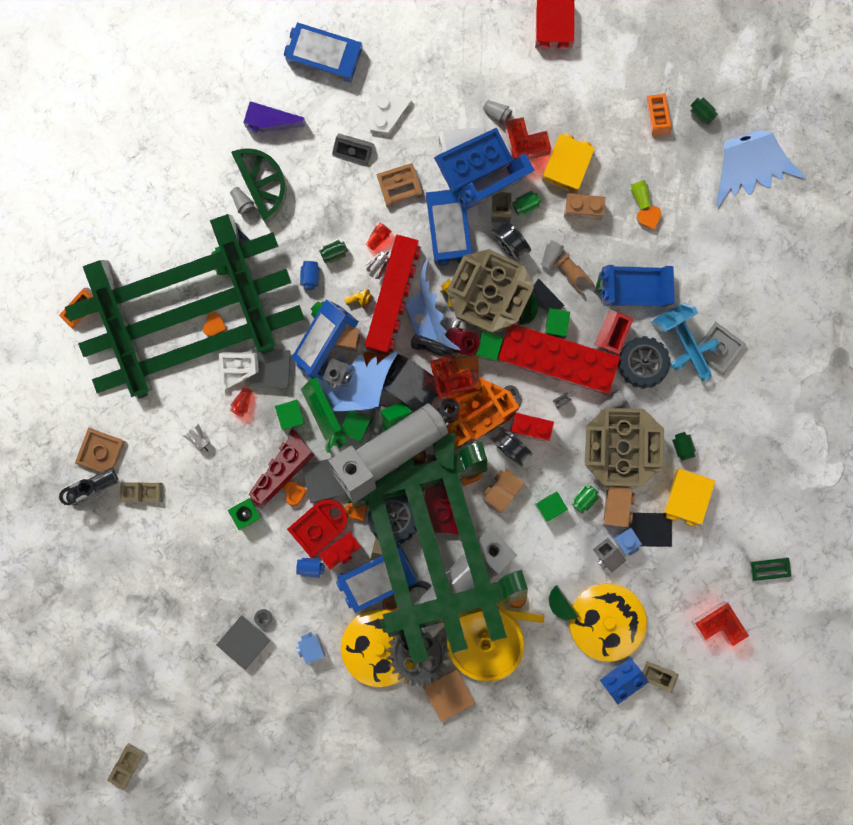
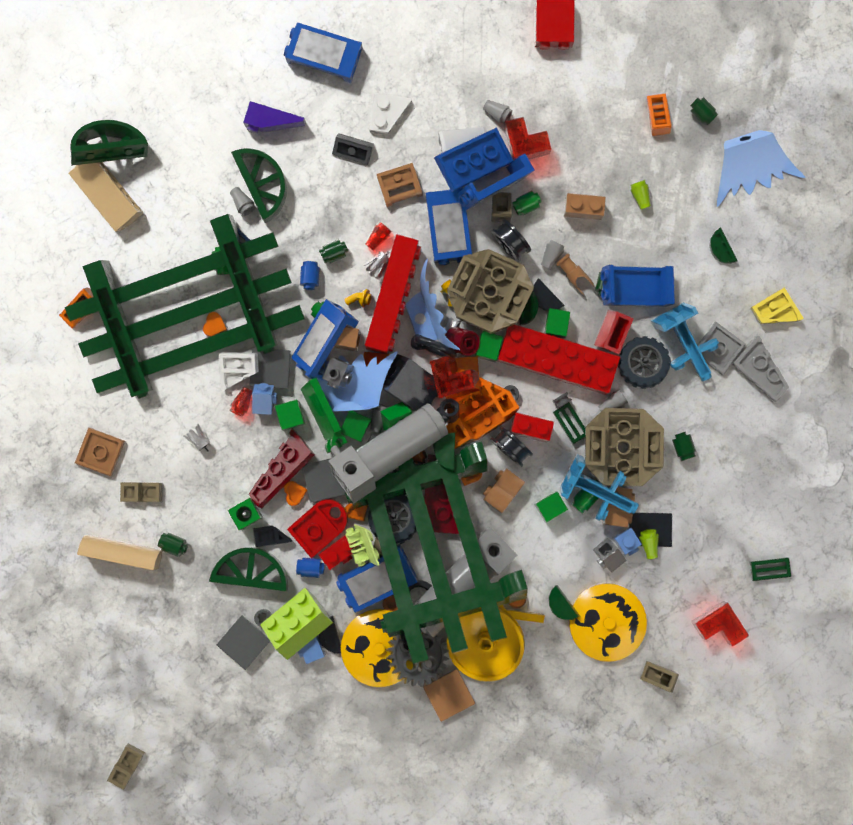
(80, 489): black connector -> none
(106, 194): none -> tan brick
(120, 552): none -> tan brick
(131, 146): none -> dark green window
(172, 544): none -> dark green brick
(248, 581): none -> dark green window
(263, 399): none -> medium blue brick
(269, 536): none -> black slope
(296, 623): none -> lime brick
(329, 638): none -> black tile
(366, 551): none -> yellowish green hinge
(564, 427): none -> dark green tile
(568, 163): yellow brick -> none
(575, 478): none -> dark azure piece
(624, 681): blue bracket -> none
(649, 218): orange tile -> none
(650, 543): none -> lime cone
(688, 497): yellow brick -> none
(721, 248): none -> dark green tile
(761, 370): none -> light grey wing
(777, 309): none -> light yellow wing

